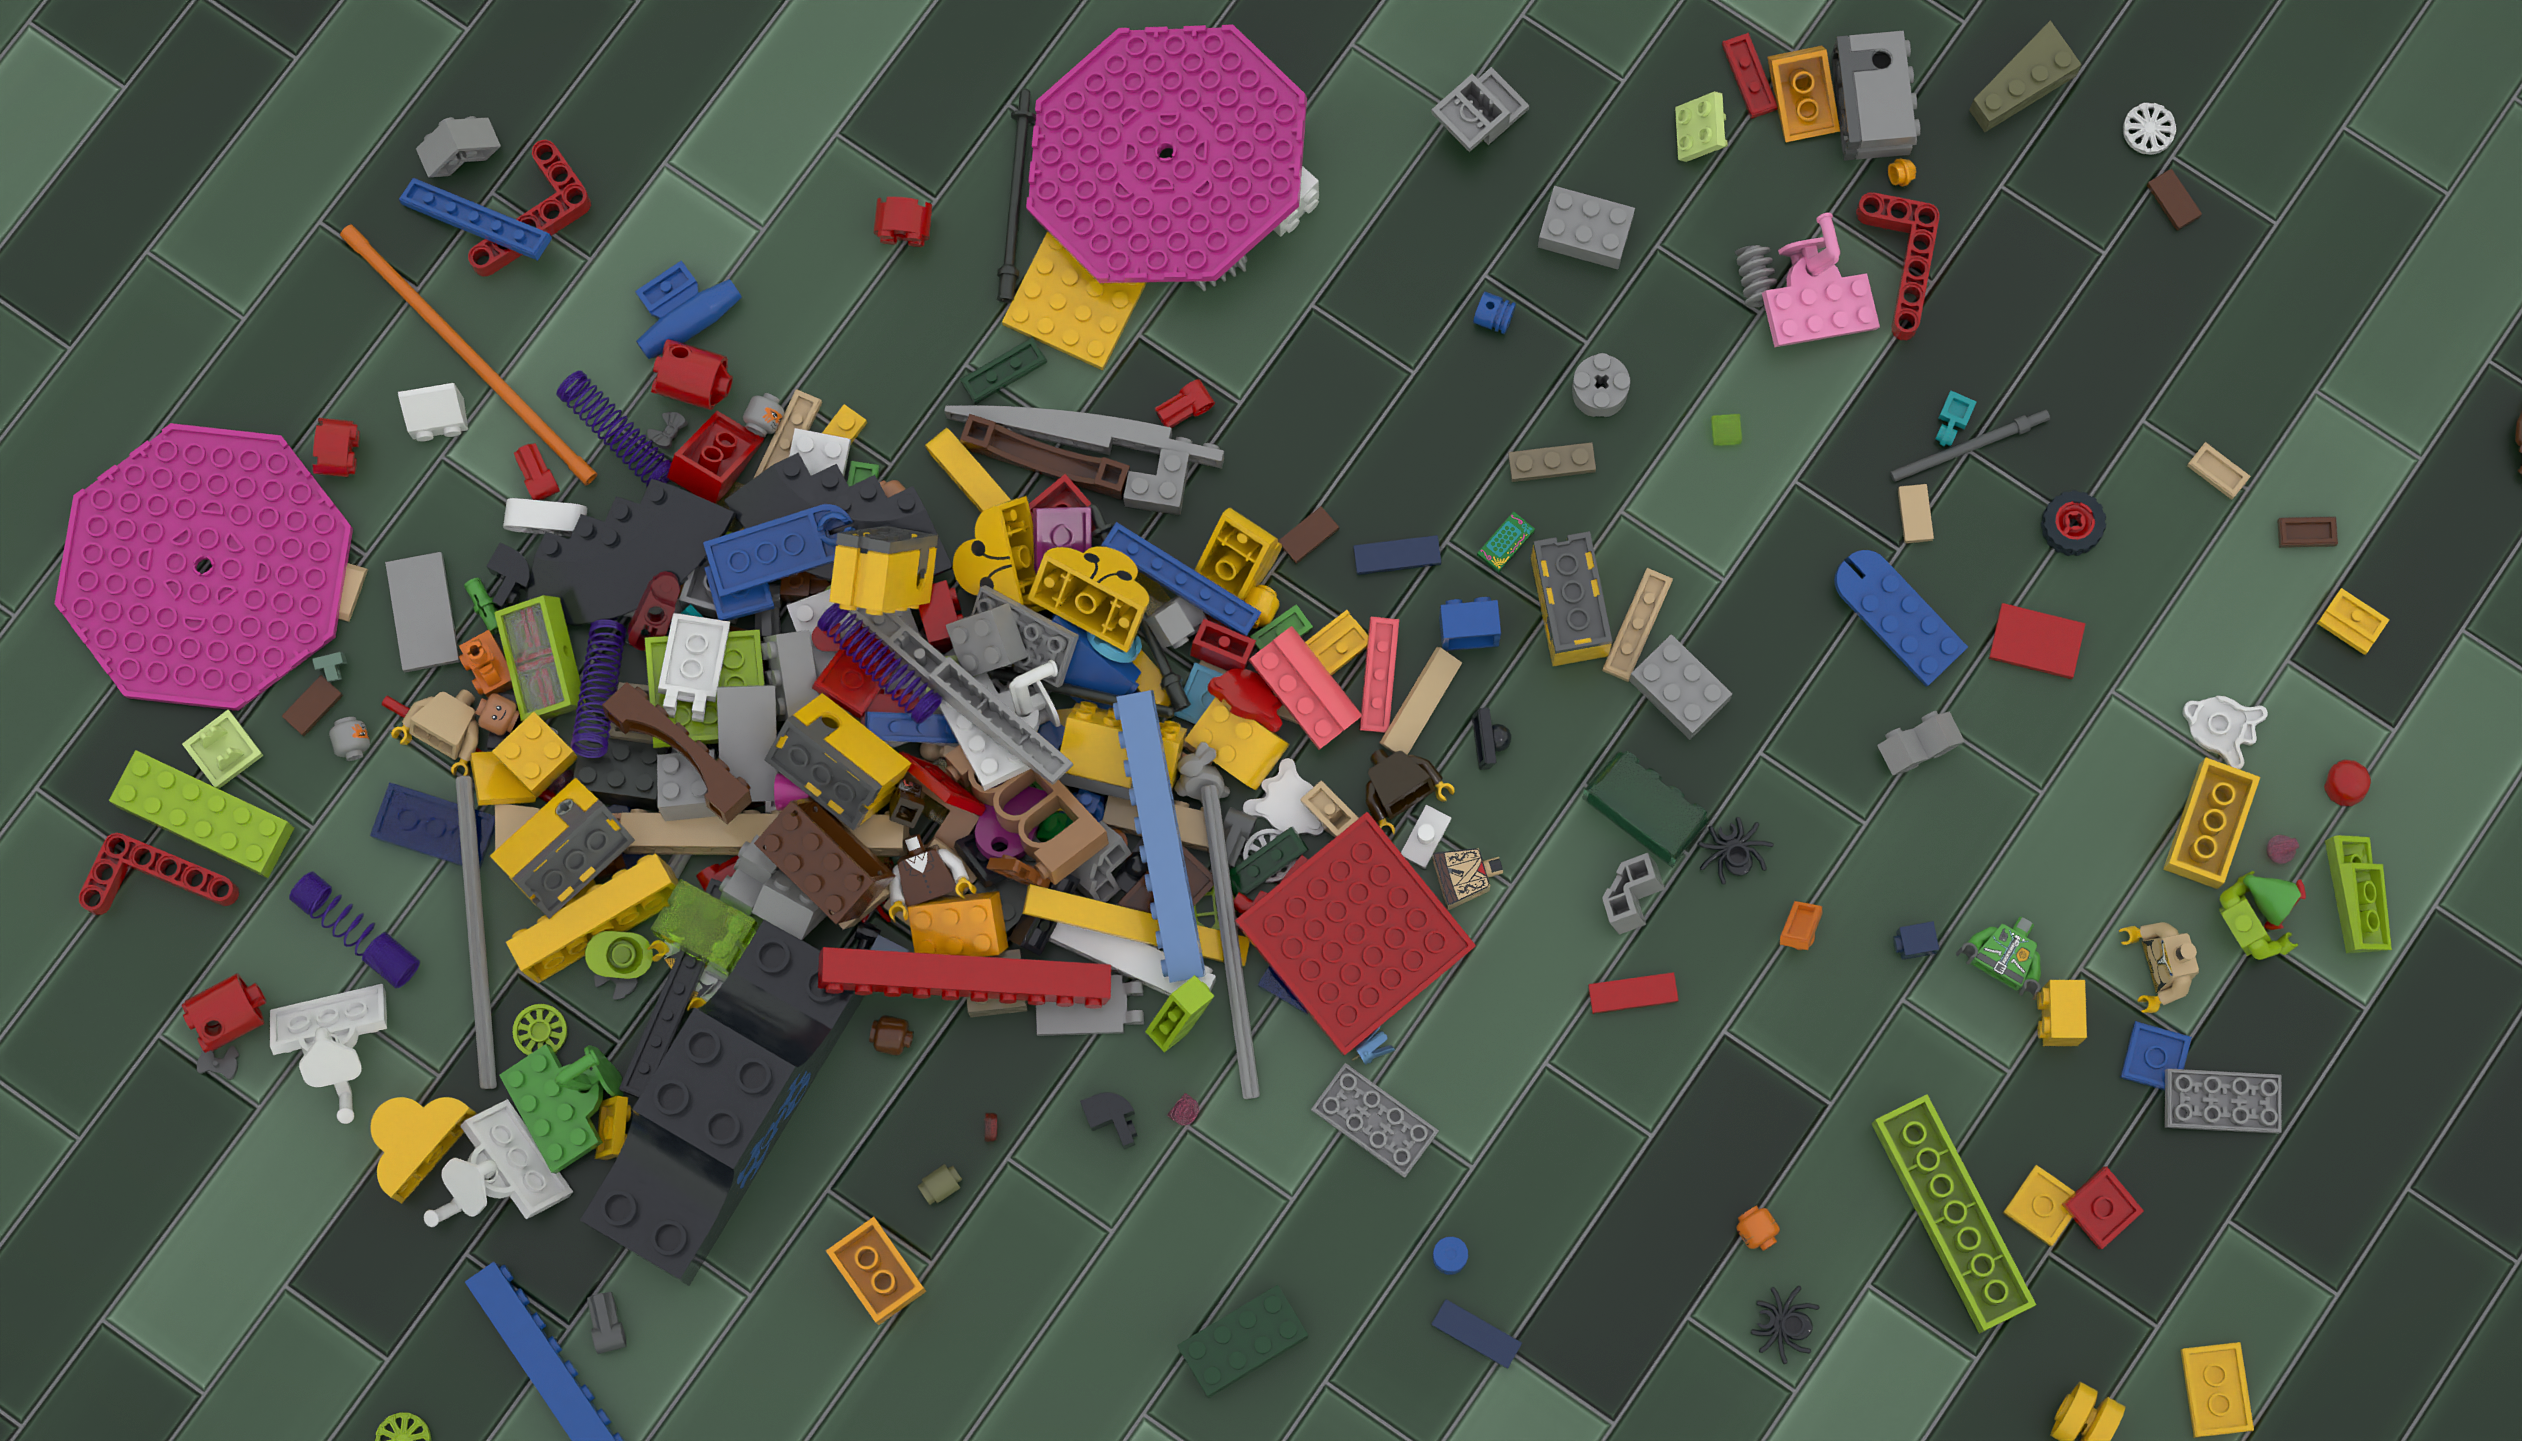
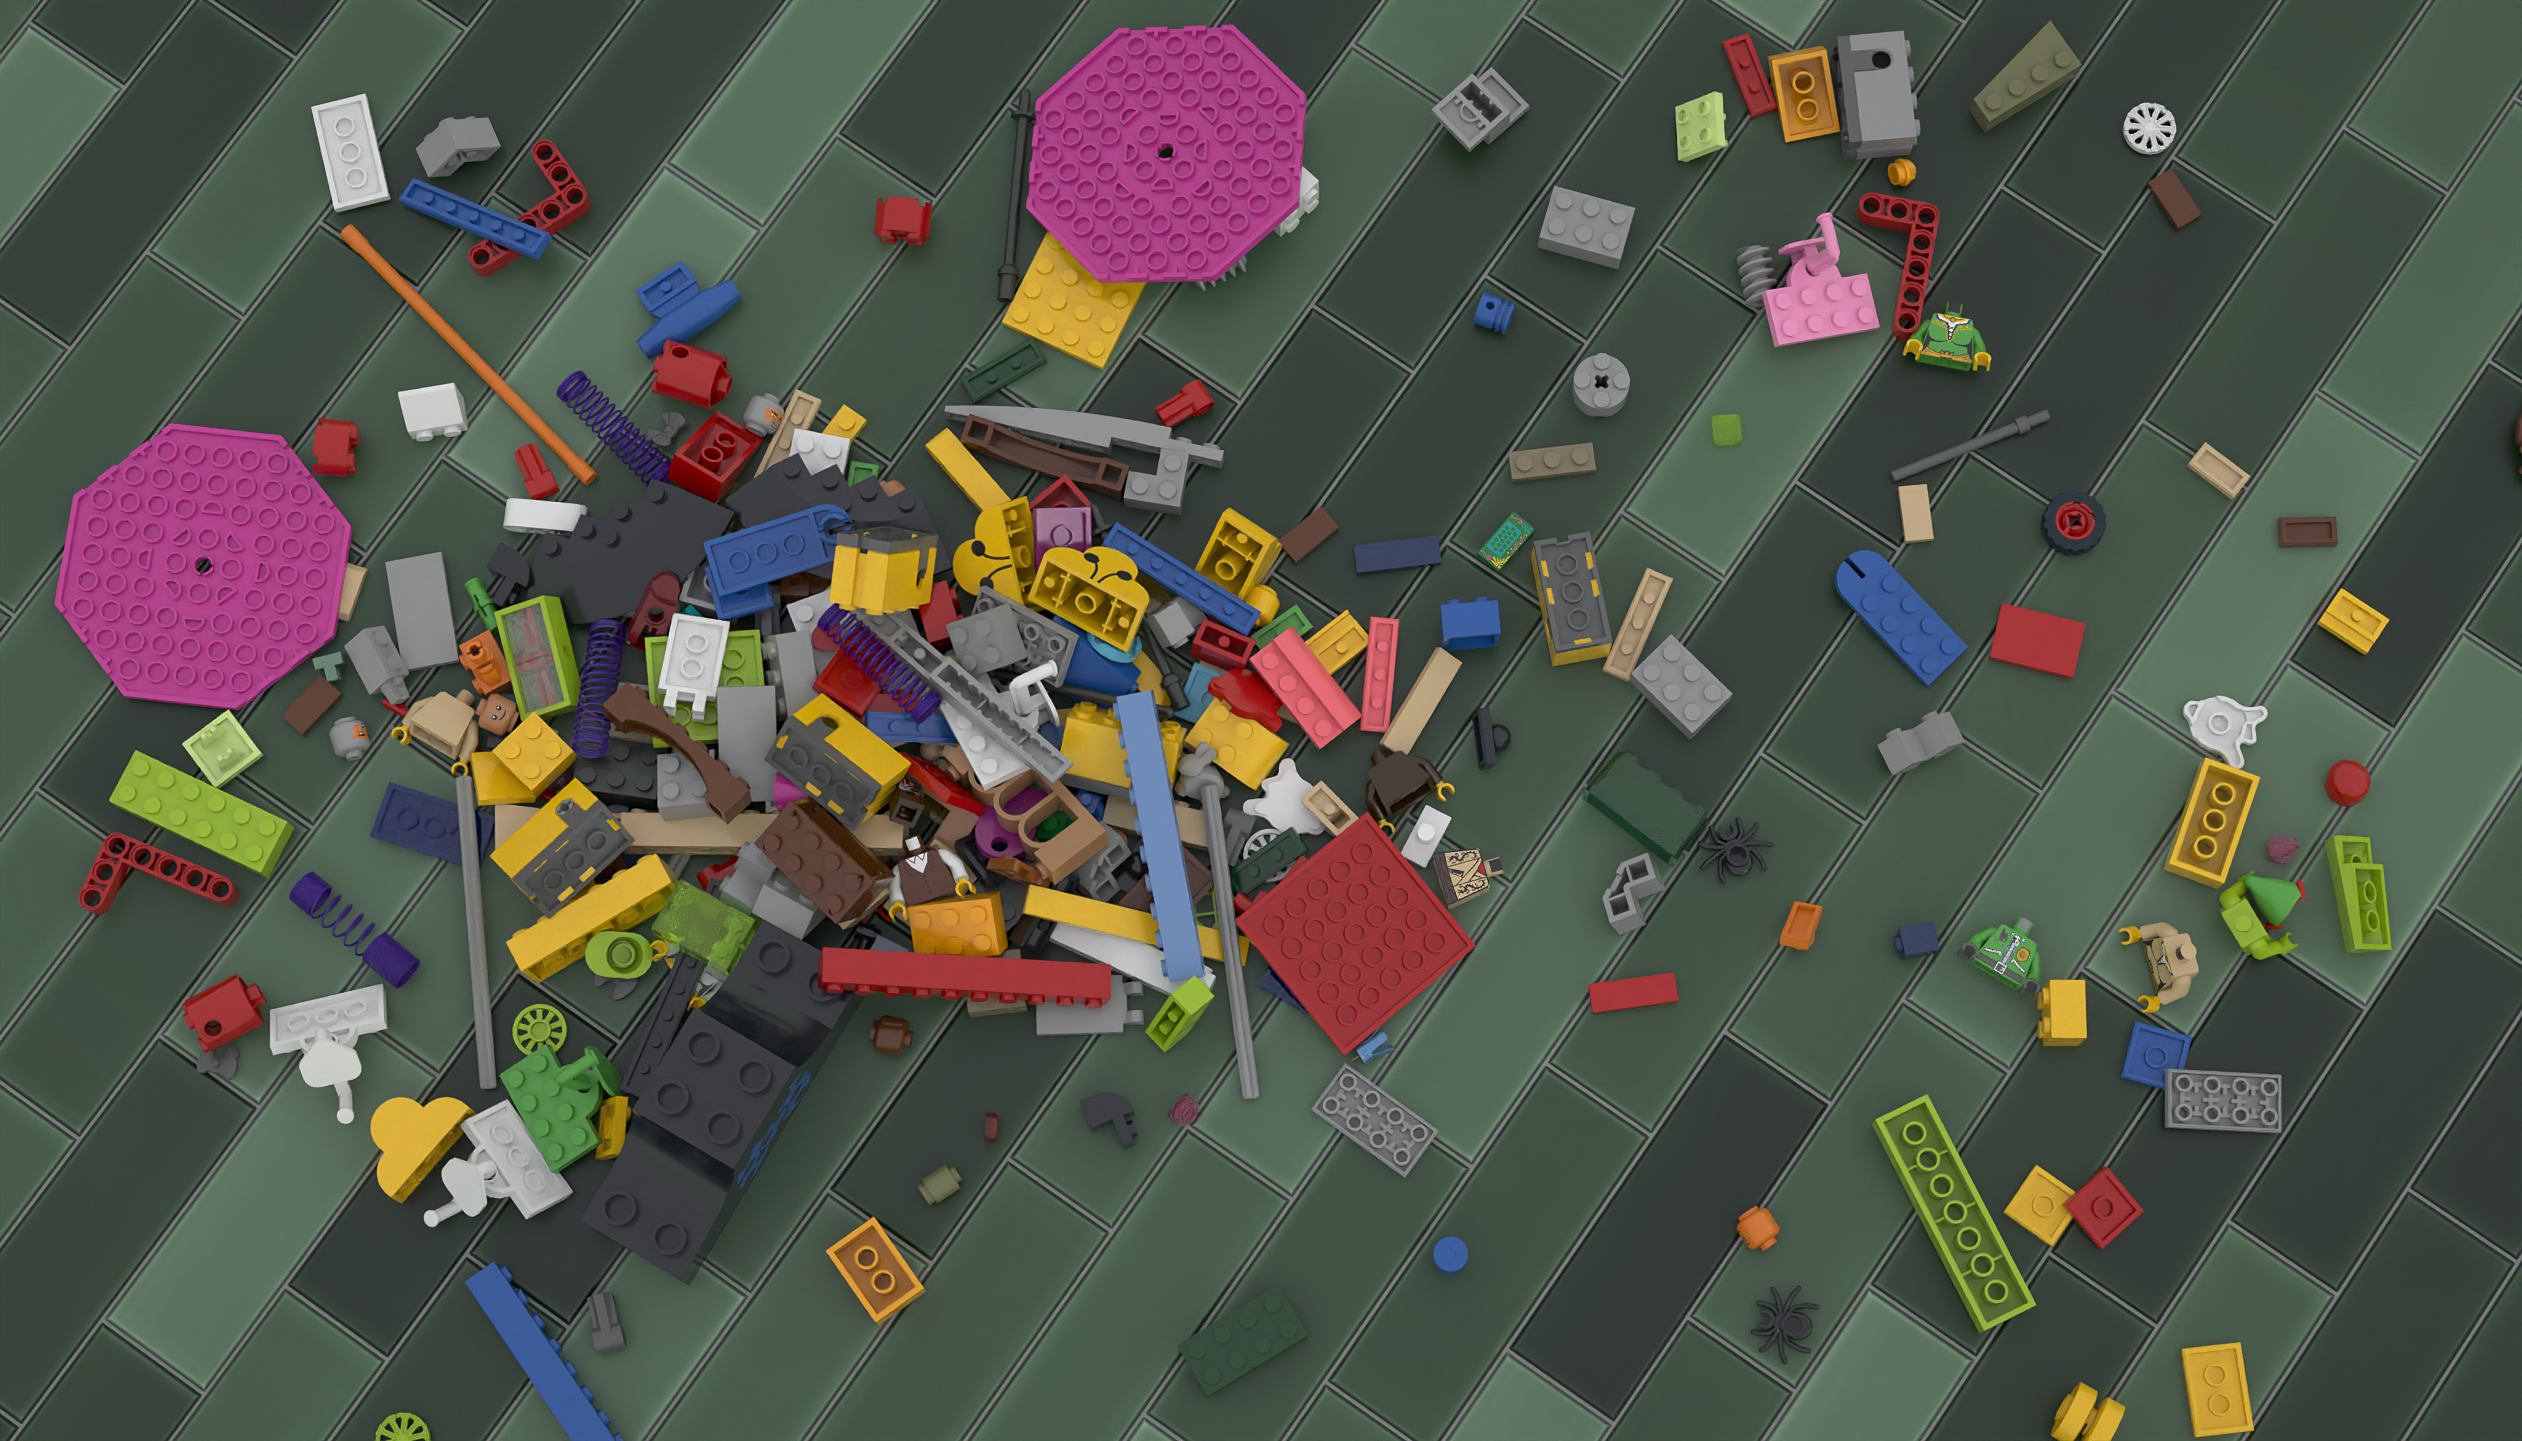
(350, 153): none -> white plate
(379, 664): none -> light grey hinge
(1476, 1334): dark blue tile -> none
(1949, 341): none -> torso
(1955, 412): teal plate -> none

